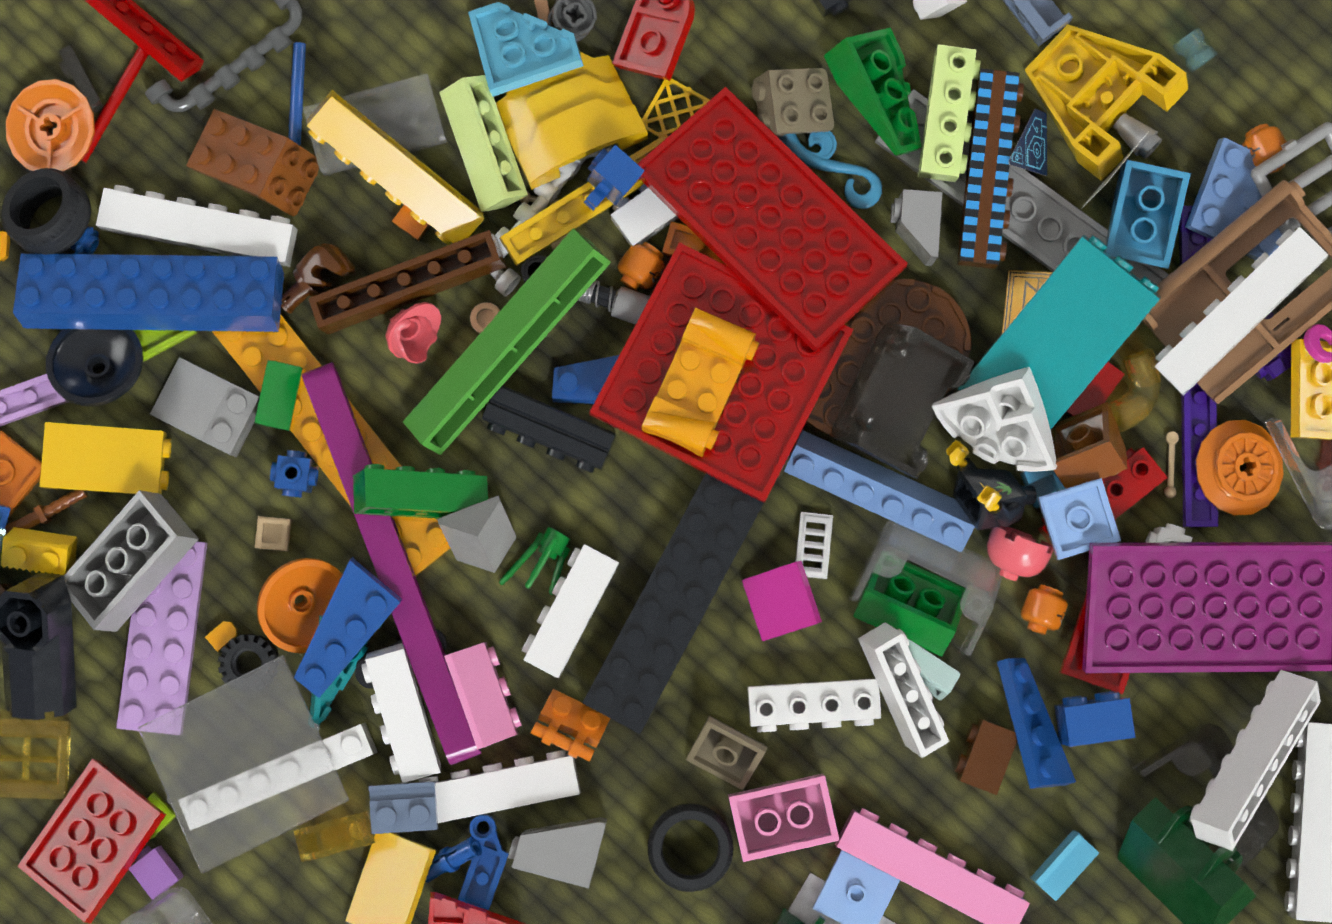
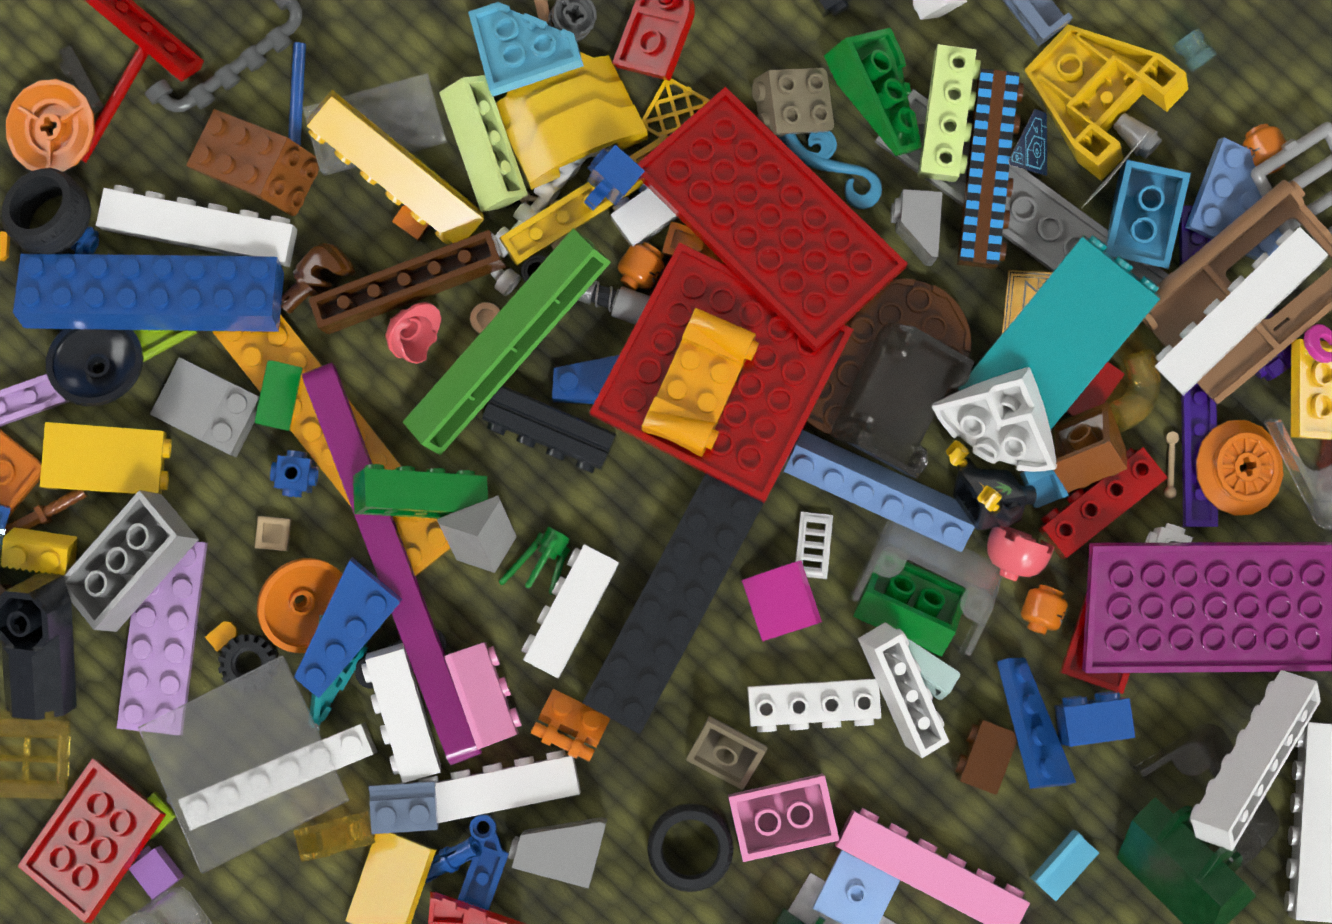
(1078, 518): light blue plate -> none

